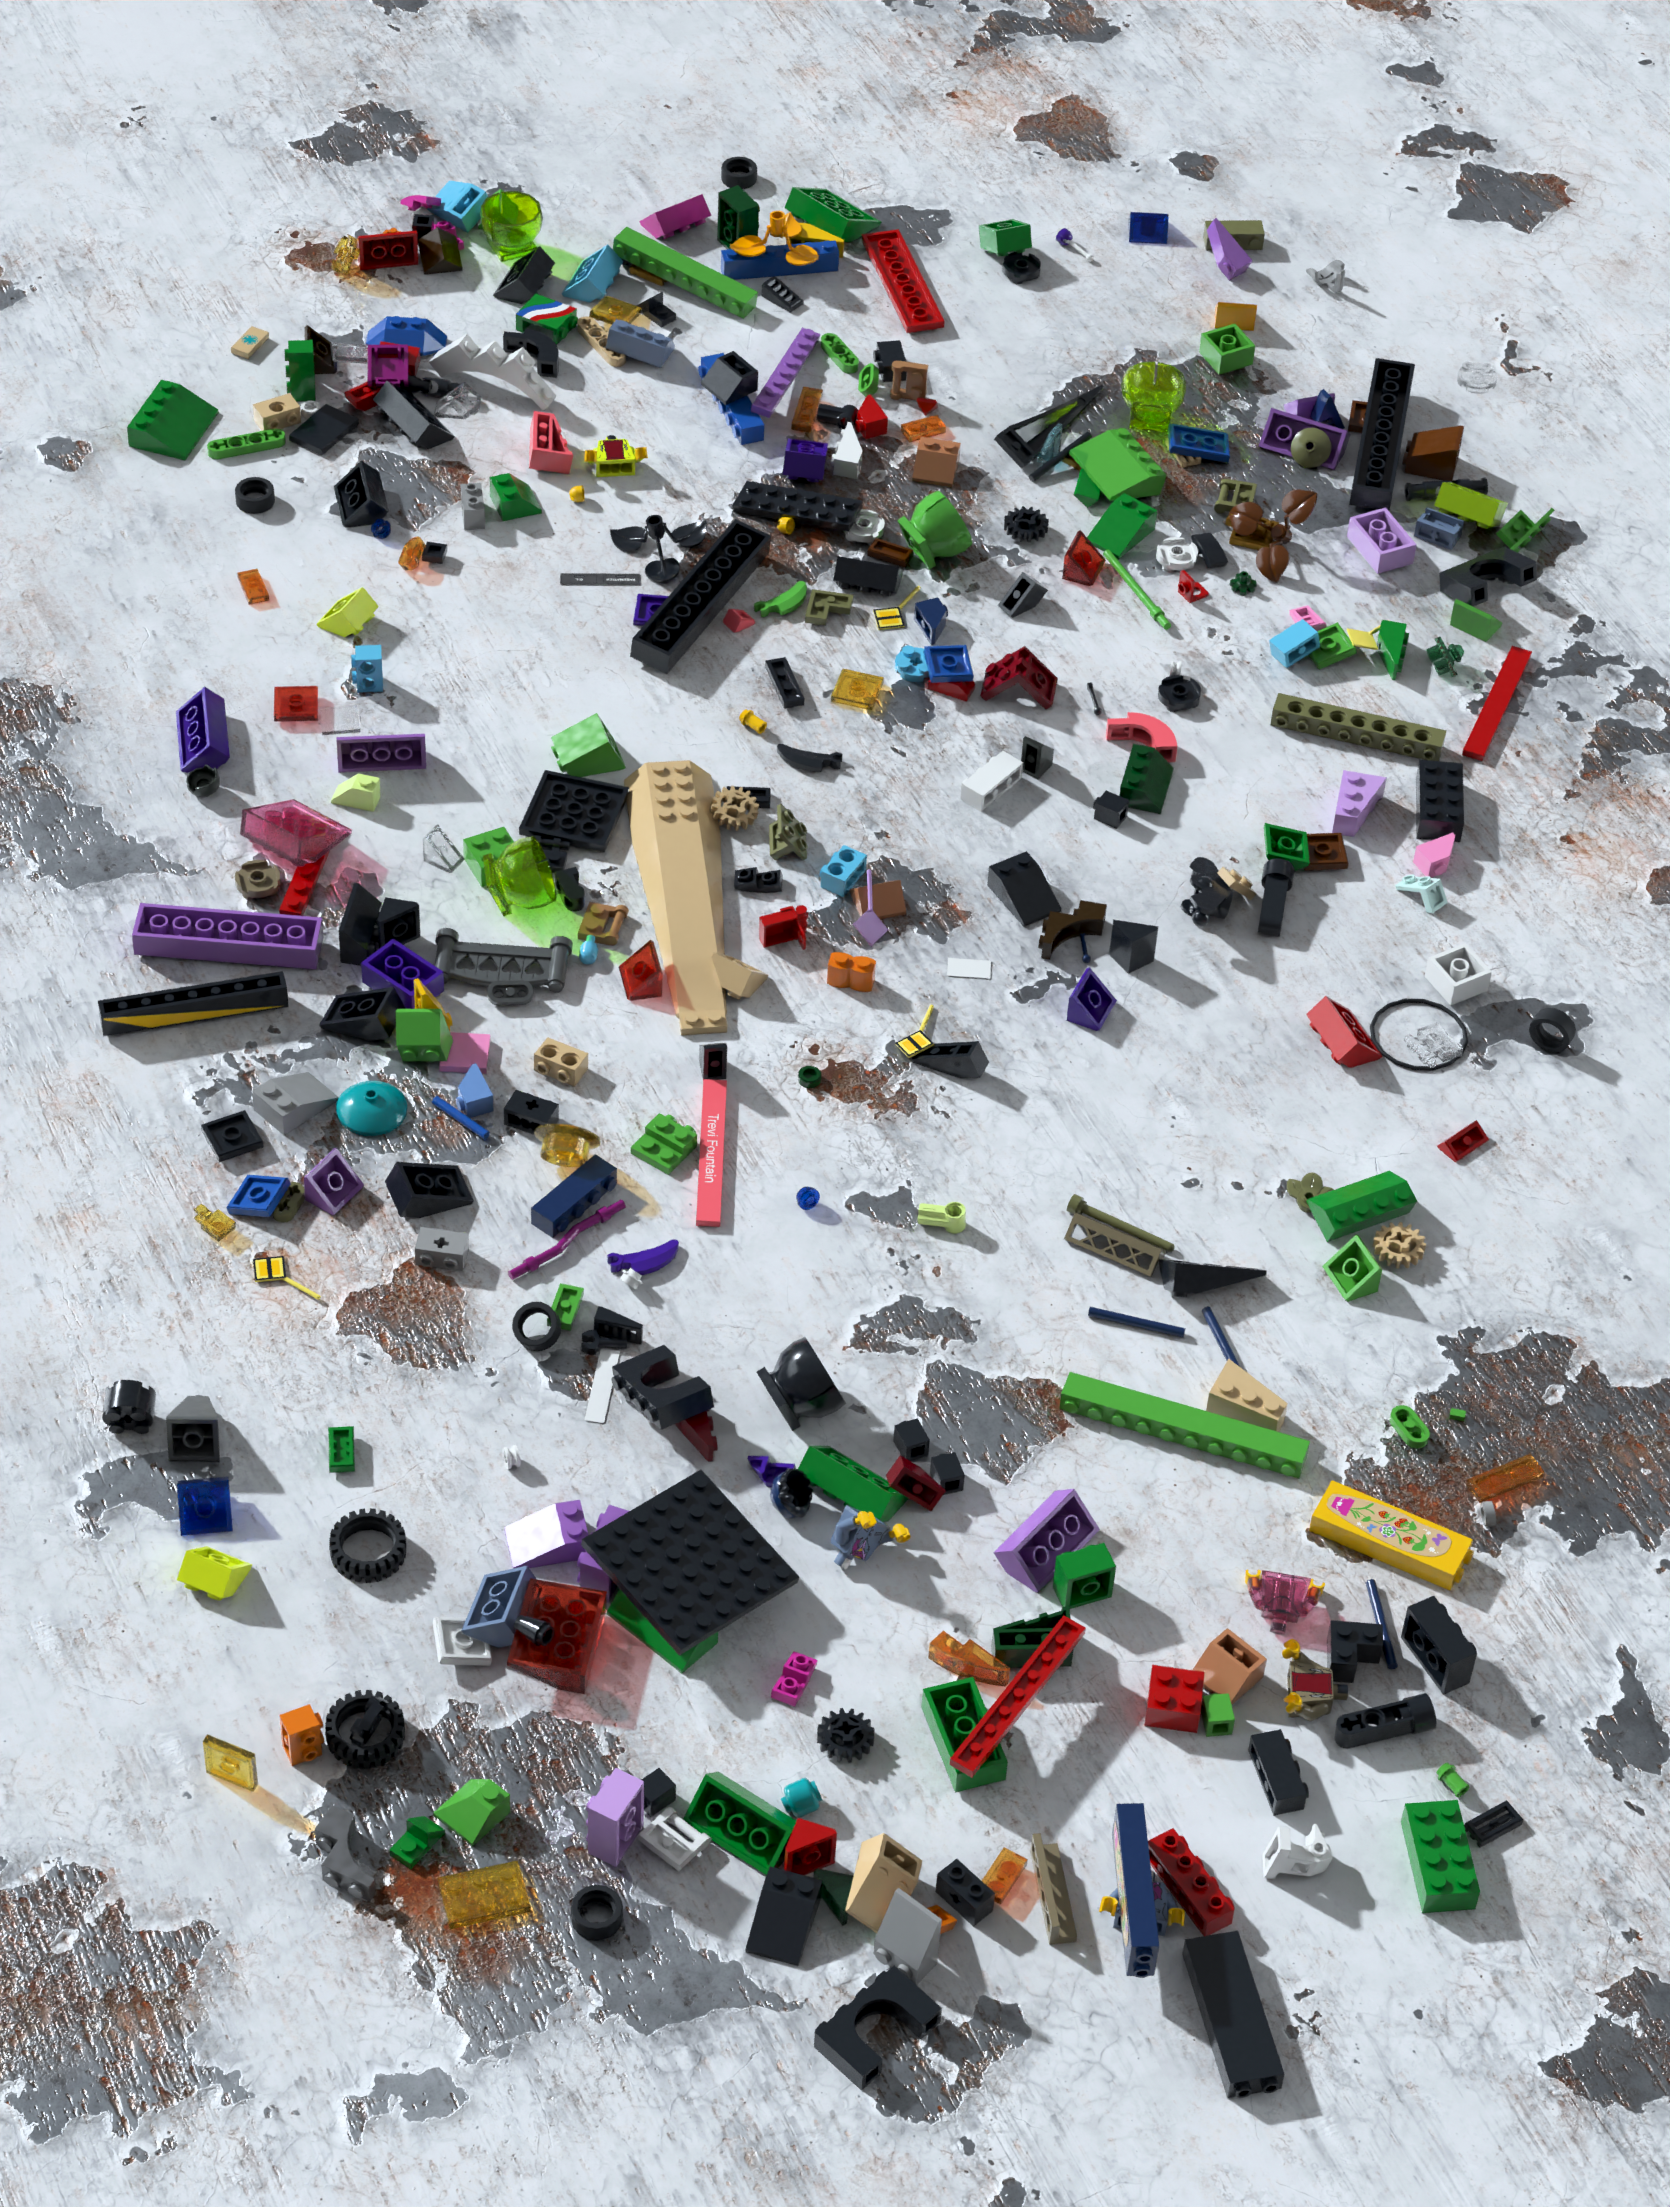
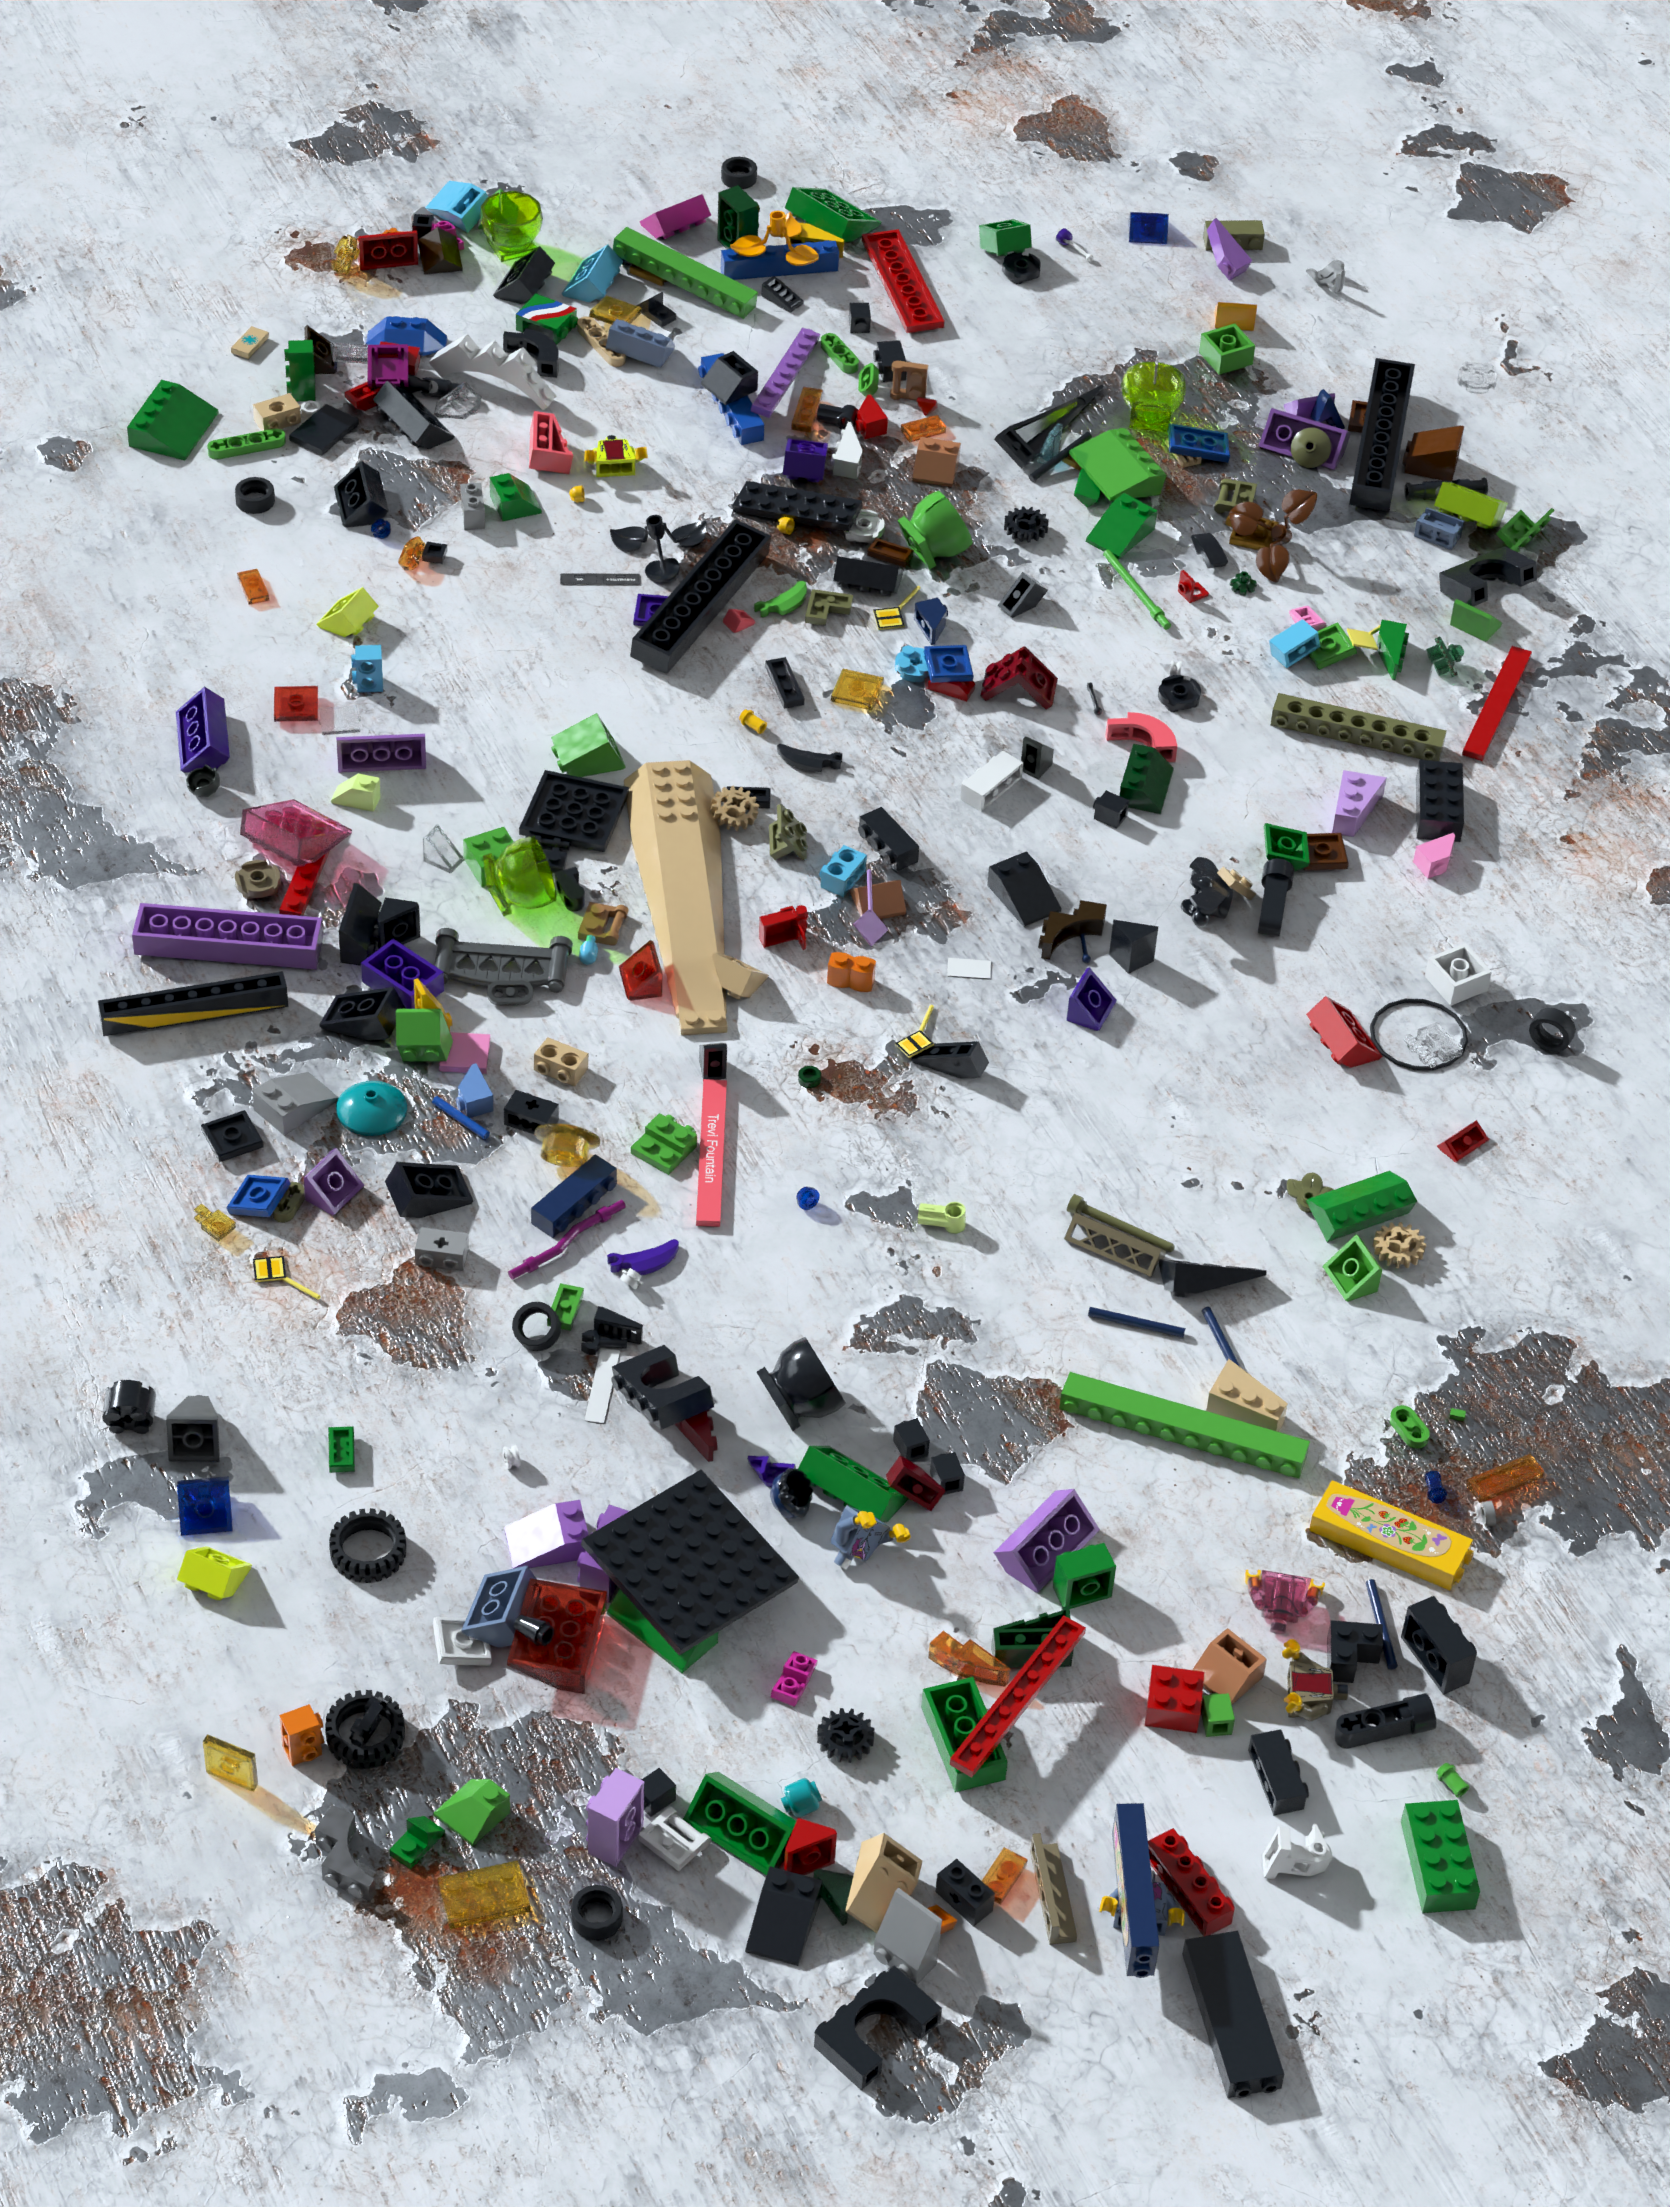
(416, 201): dark pink slope -> none
(753, 881): black slope -> none
(859, 317): none -> black brick
(888, 839): none -> black brick
(1082, 561): clear red slope -> none
(1185, 558): white plate -> none
(1381, 540): lavender brick -> none
(1430, 889): light aqua bracket -> none
(1436, 1491): none -> clear blue pin
(1499, 1831): black tile -> none

